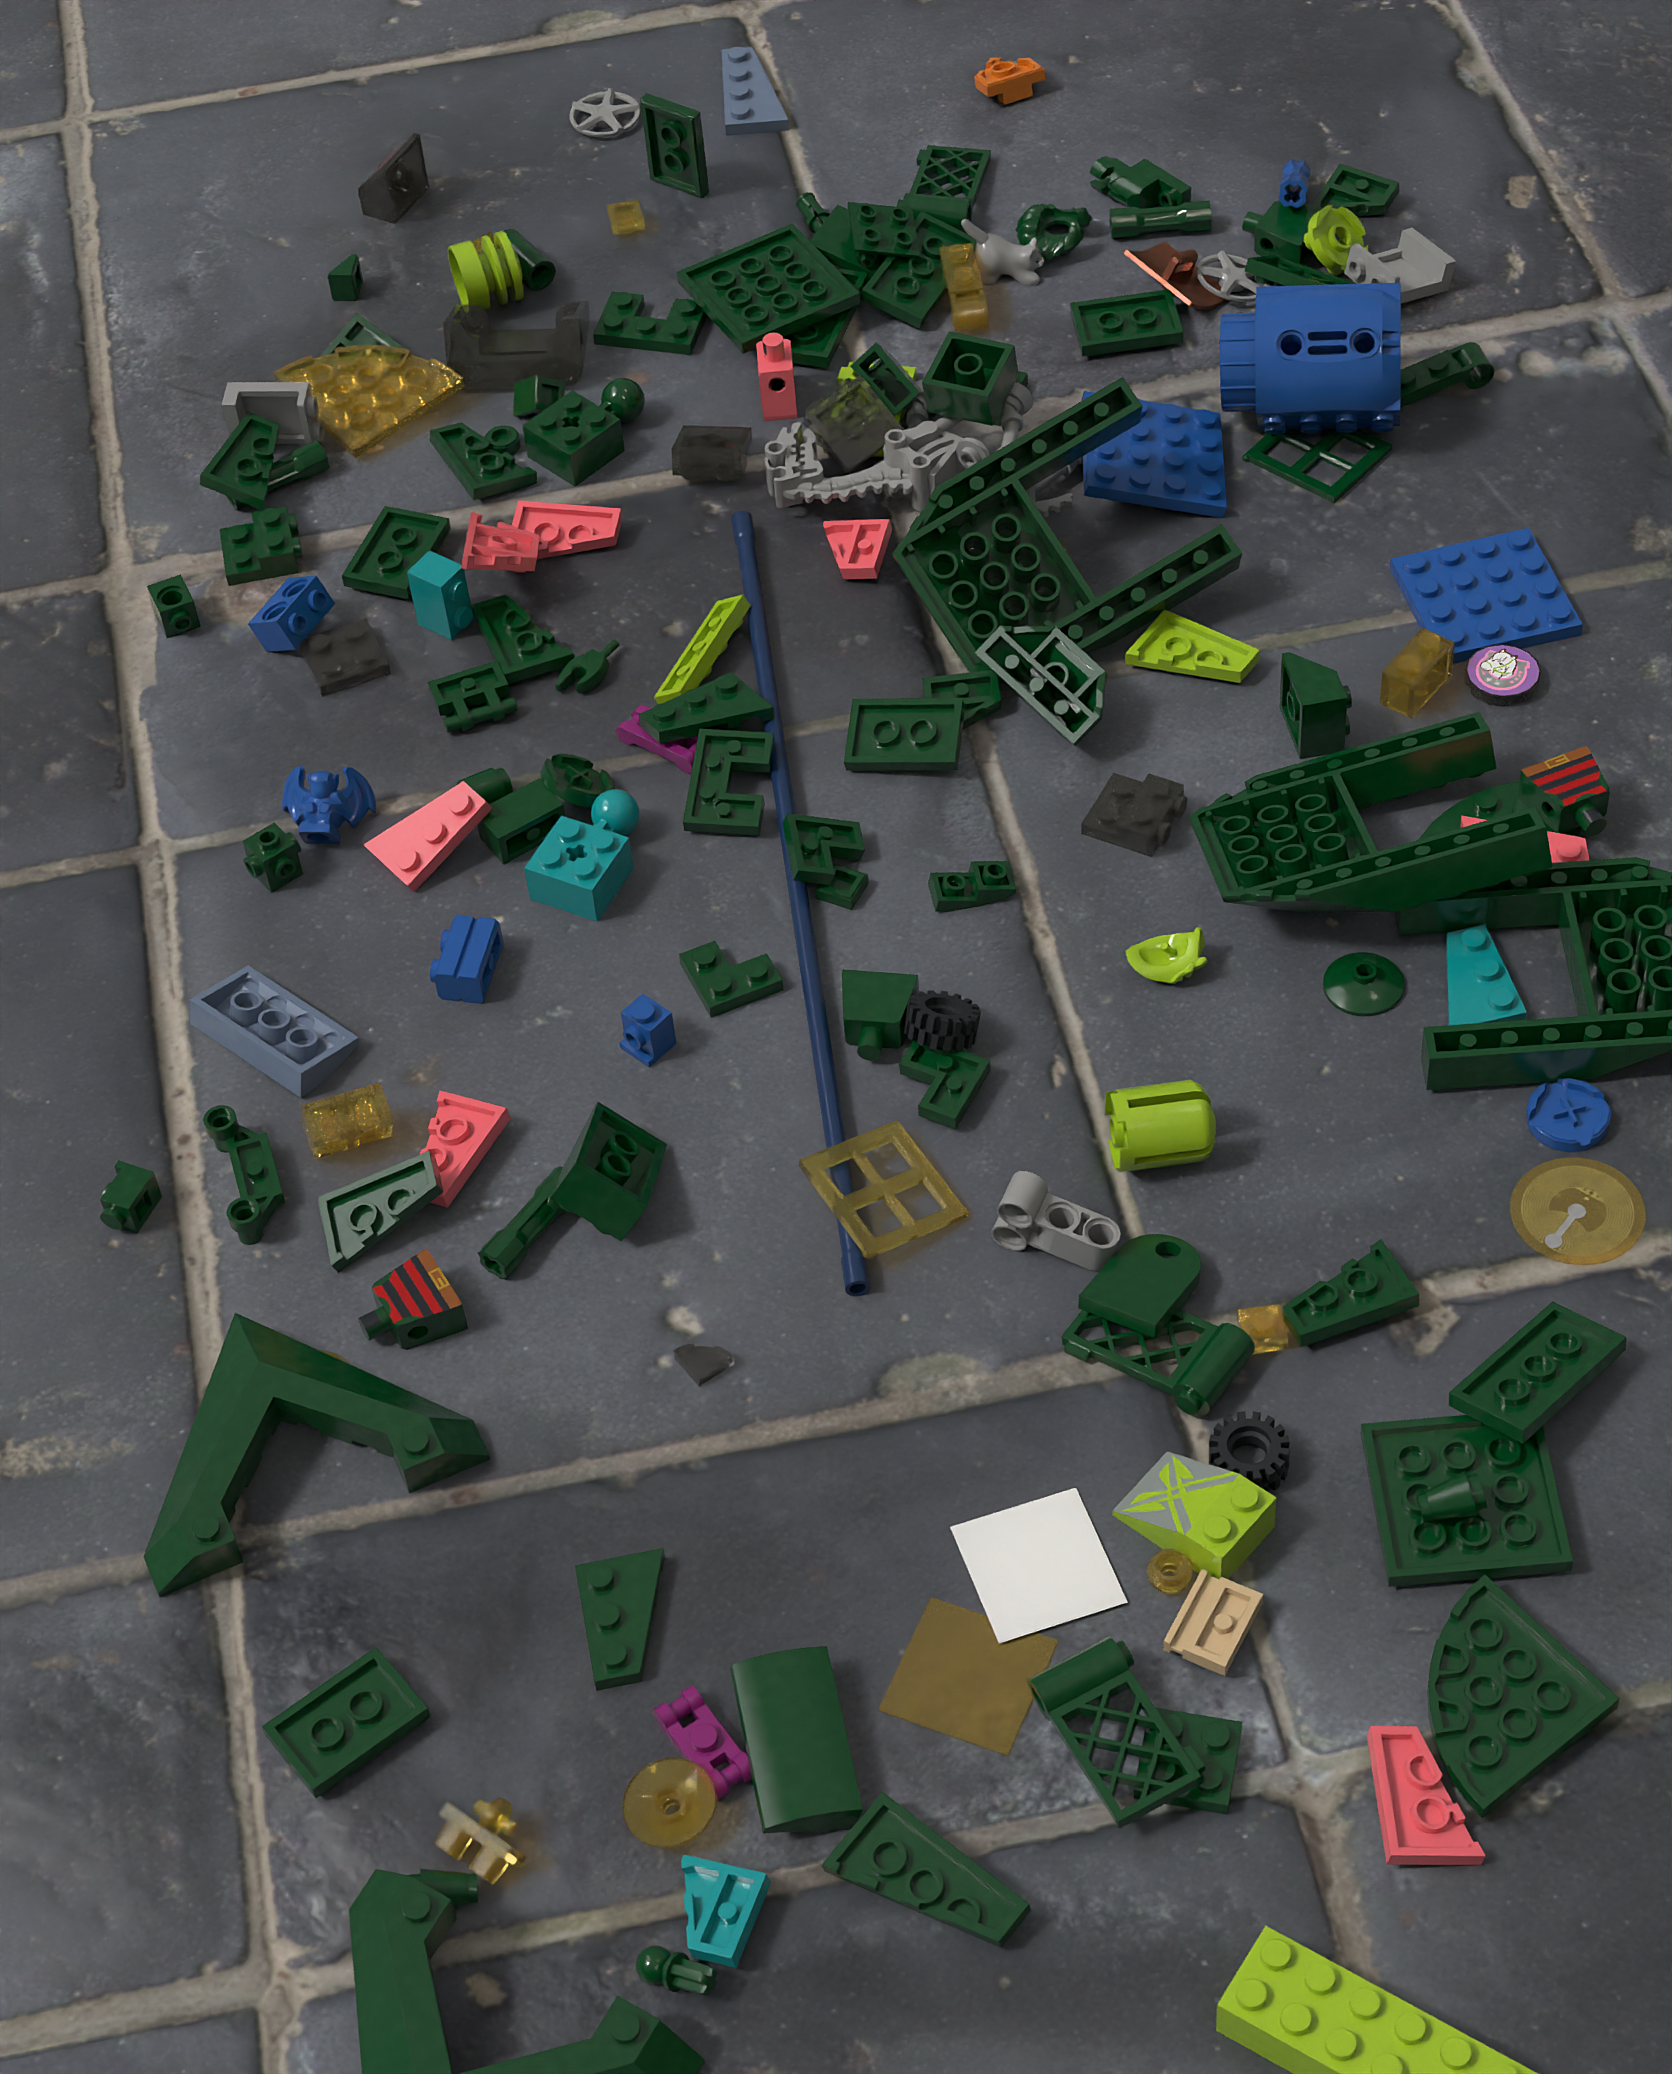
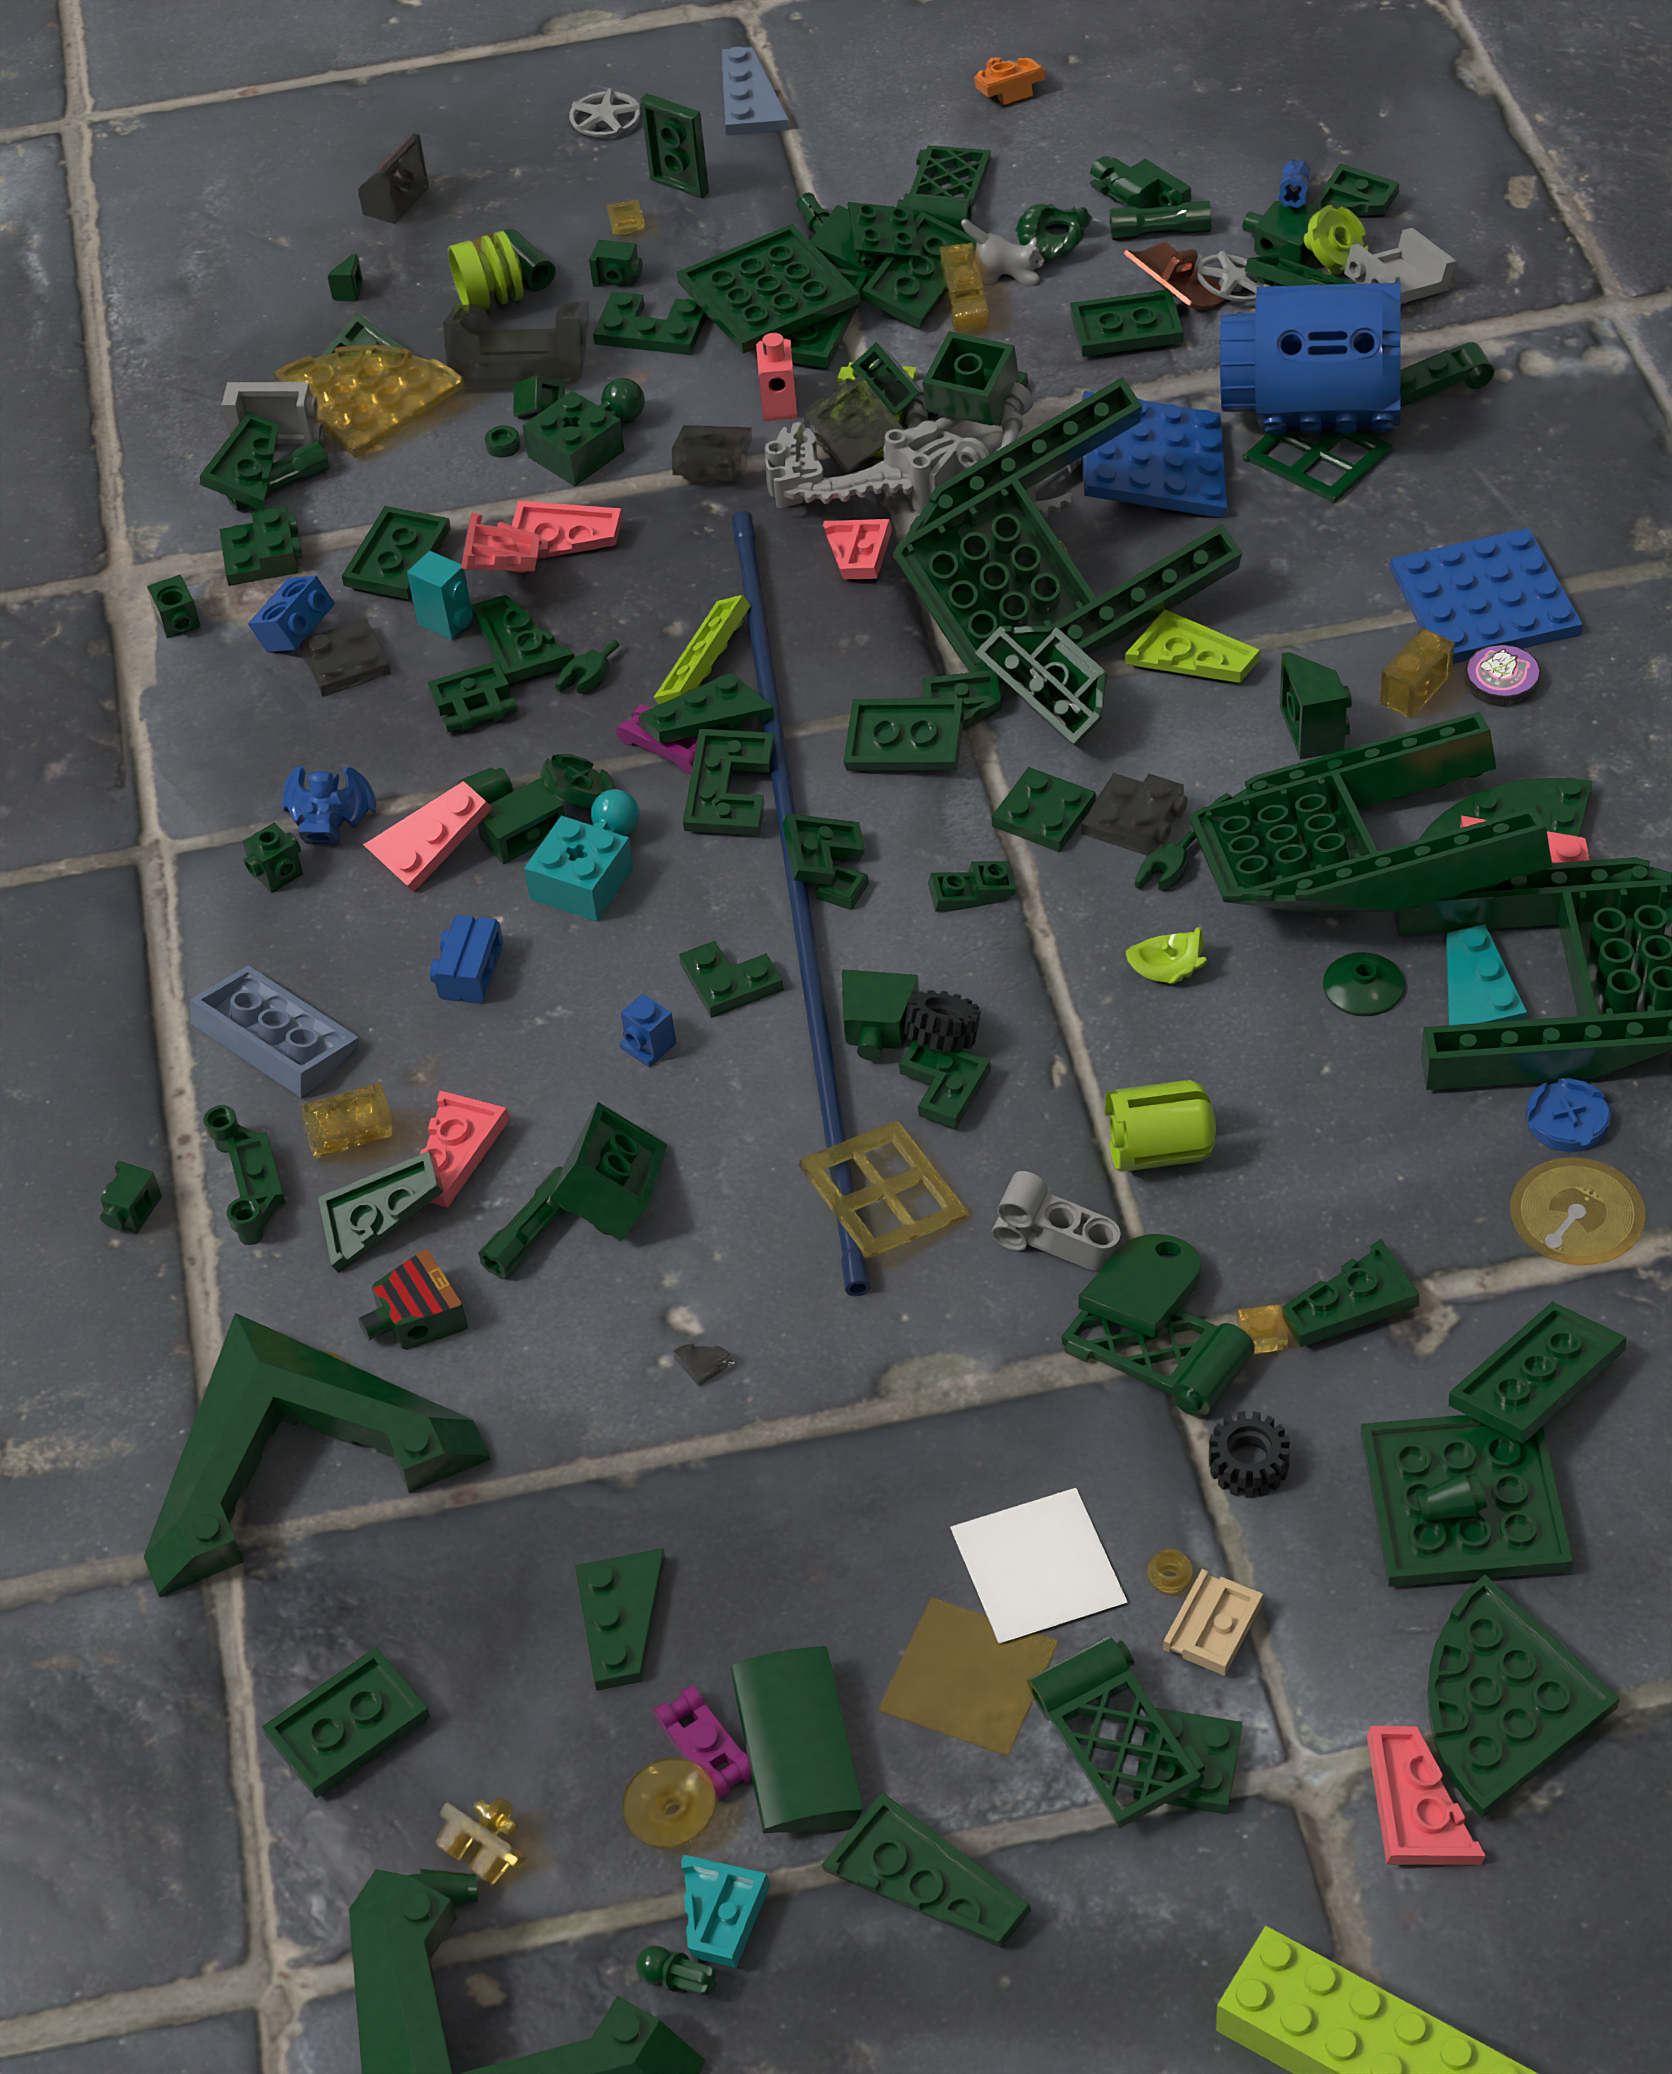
(477, 465): dark green wing -> none
(615, 263): none -> dark green brick
(1043, 809): none -> dark green plate
(1169, 860): none -> dark green hand
(1201, 1512): lime slope -> none
(1567, 792): torso -> none

